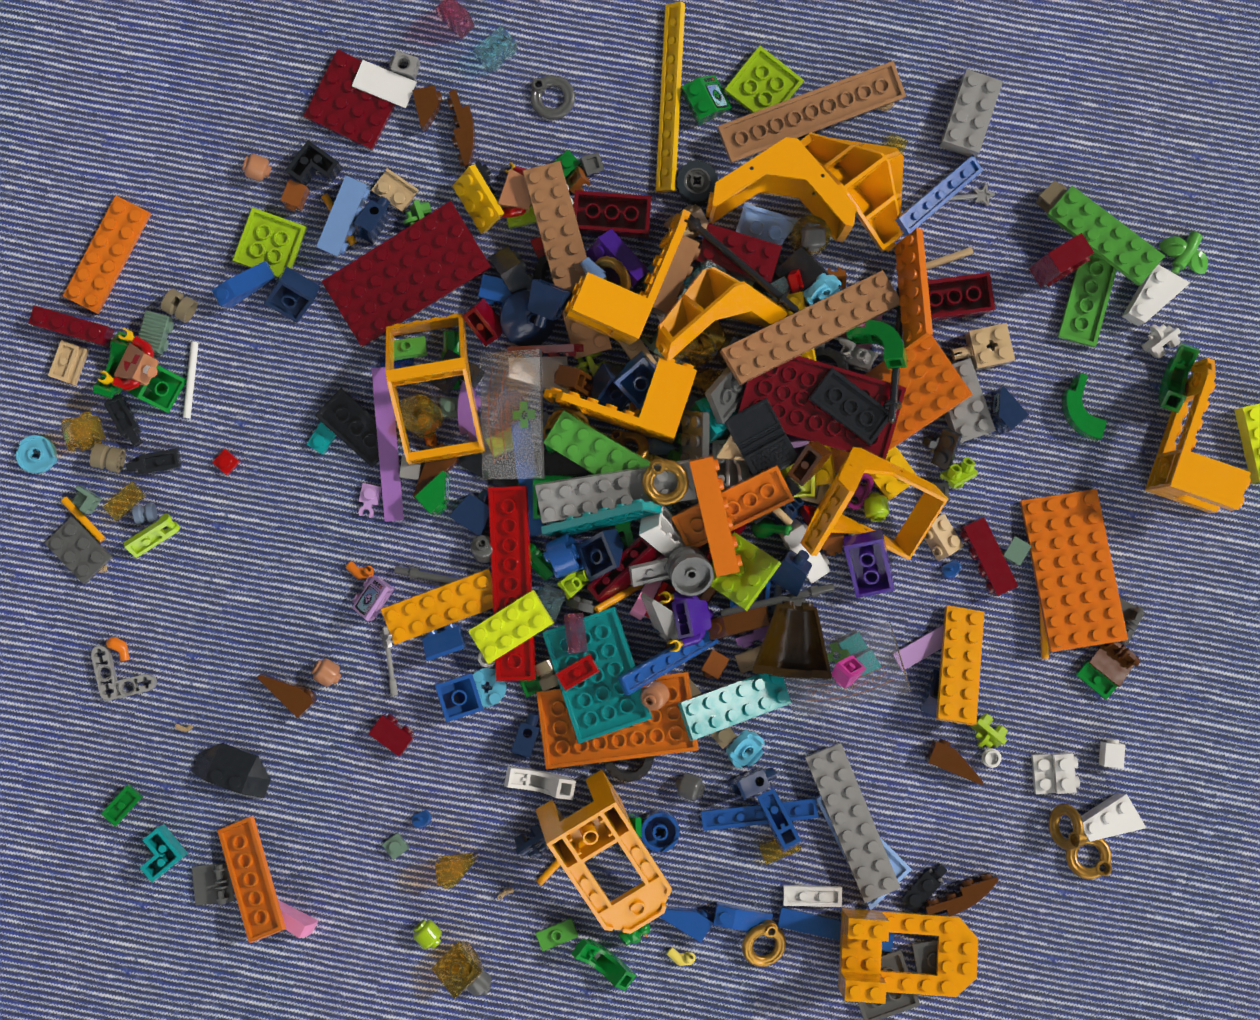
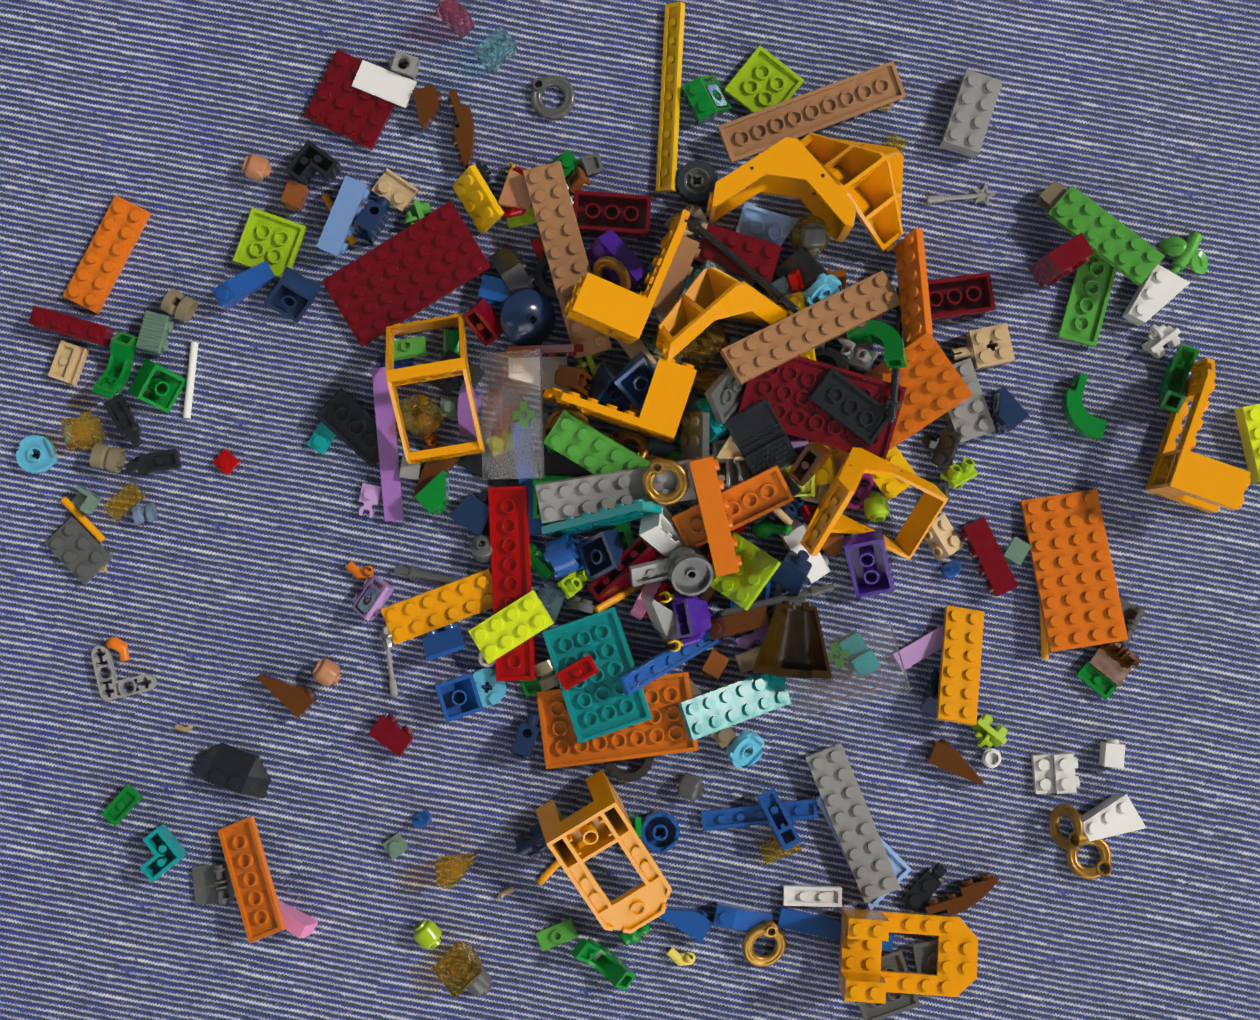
(135, 366): torso -> none
(151, 536): lime plate -> none
(540, 781): white arch -> none
(547, 301): dark blue torso -> none
(575, 633): clear pink hinge -> none
(589, 266): medium blue cone -> none
(654, 695): nougat head -> none
(745, 786): dark blue torso -> none
(847, 671): dark pink slope -> none
(939, 195): plate -> none
(949, 258): tan bar -> none

